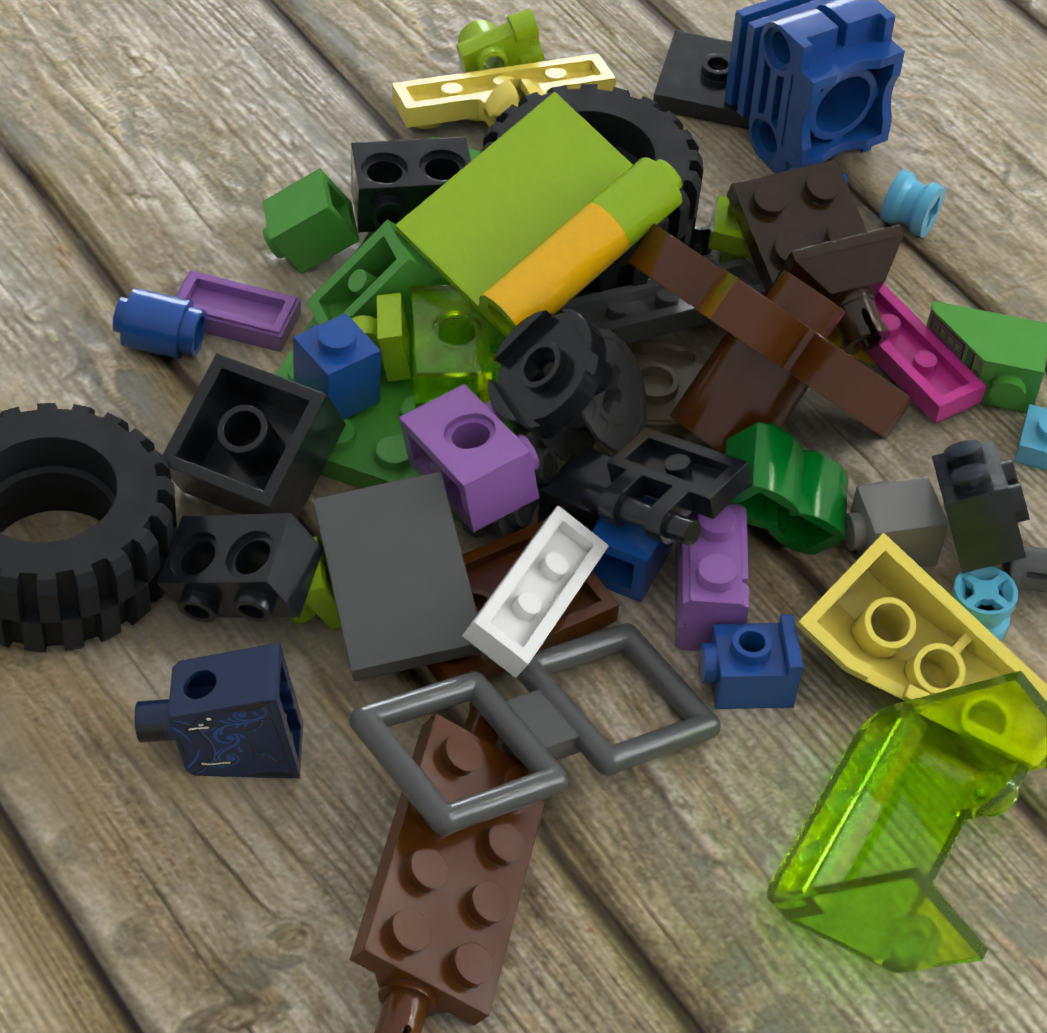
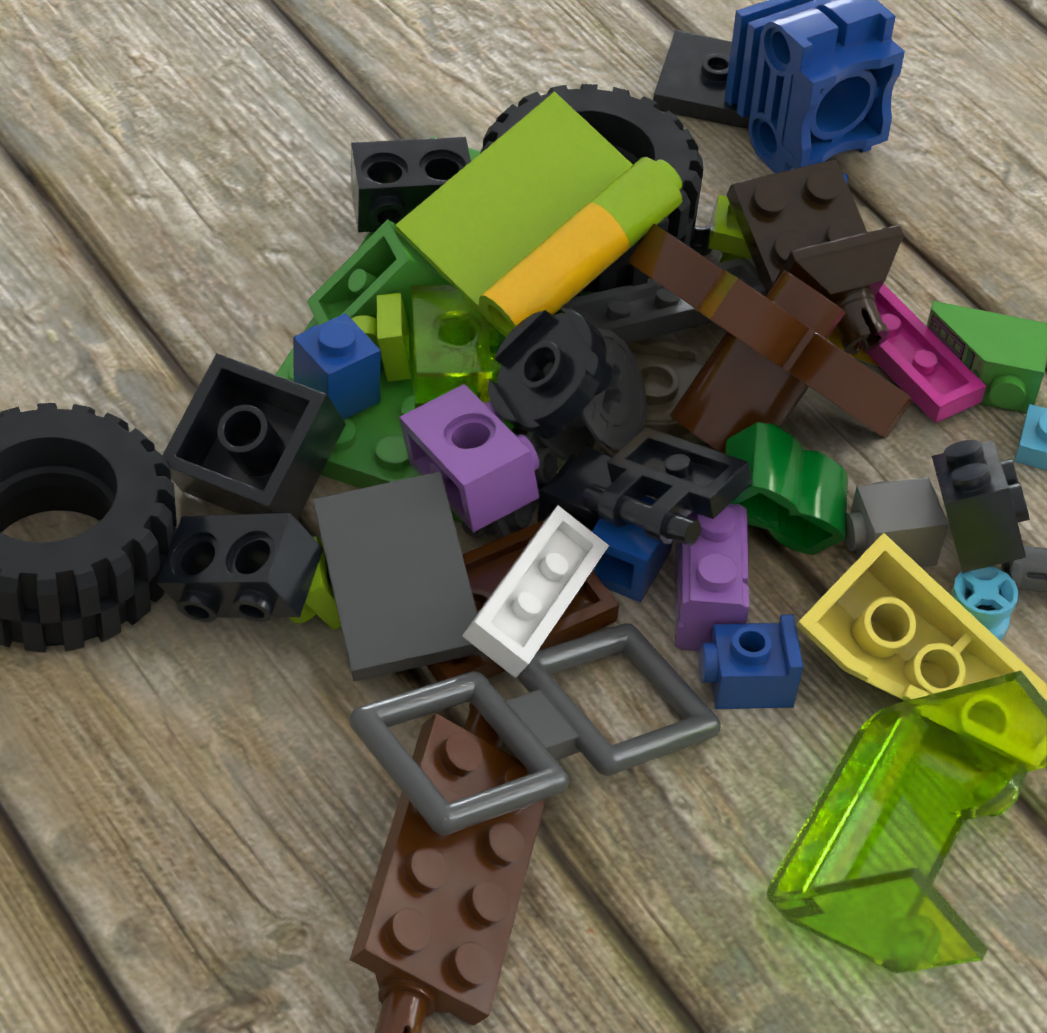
(159, 323): blue brick -> none
(229, 715): dark blue torso -> none
(242, 310): medium lavender tile -> none
(309, 221): bright green brick -> none
(489, 92): light yellow plate -> none
(490, 46): lime plate -> none
(912, 203): medium azure wheel -> none

